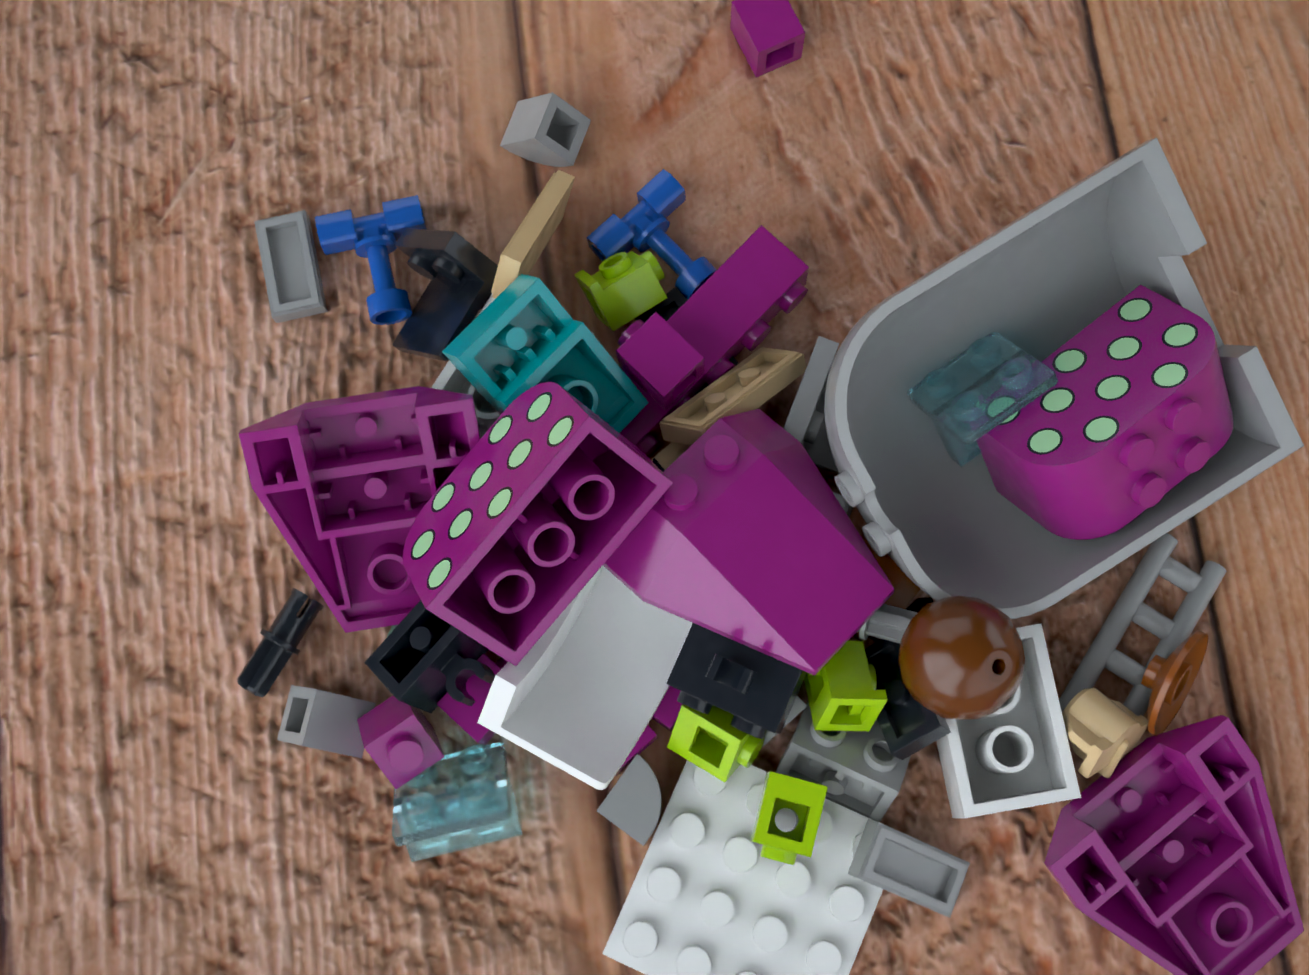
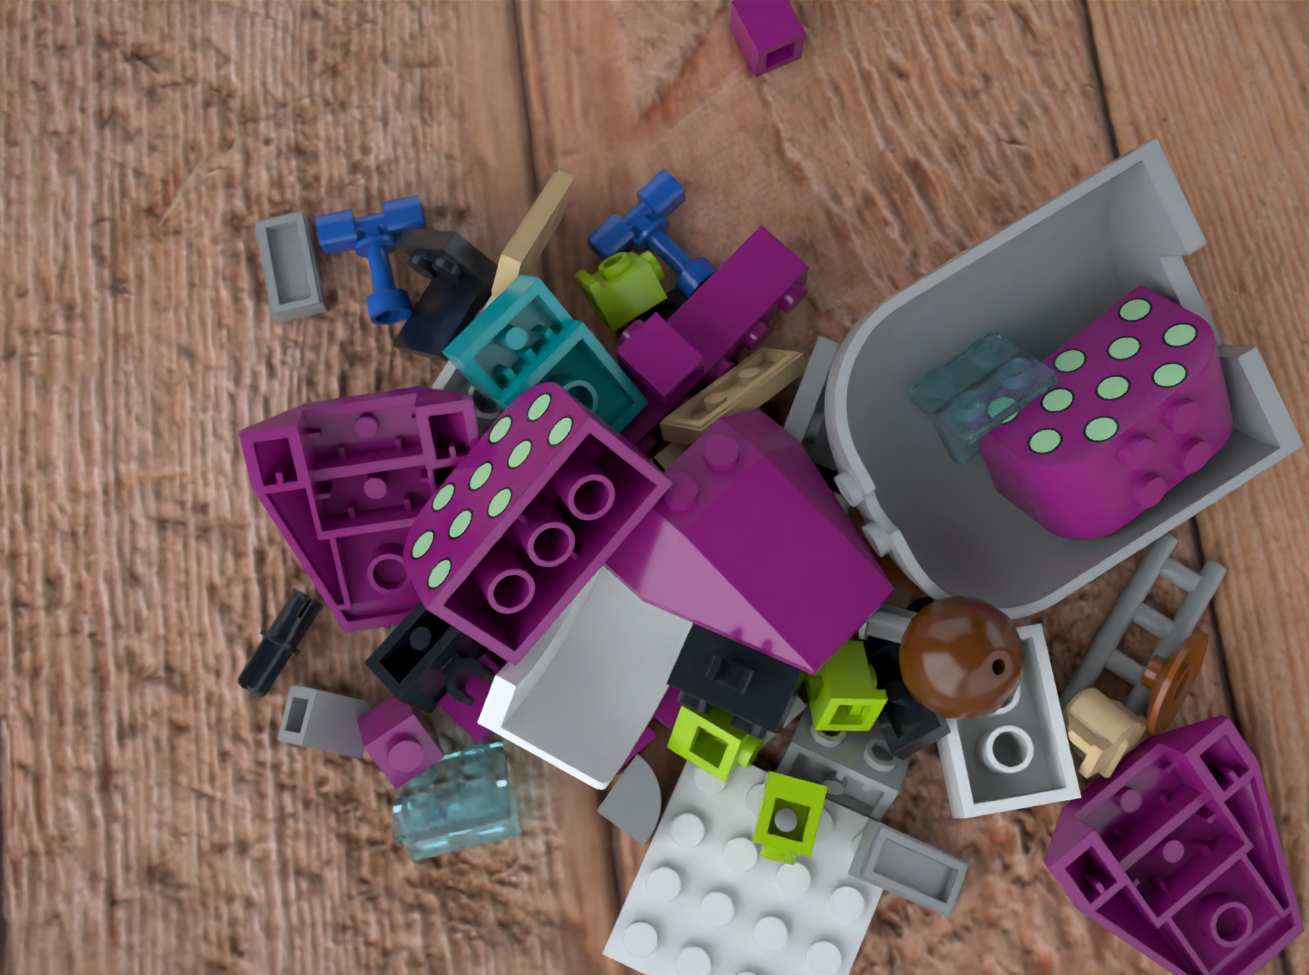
(546, 131): light grey brick -> none

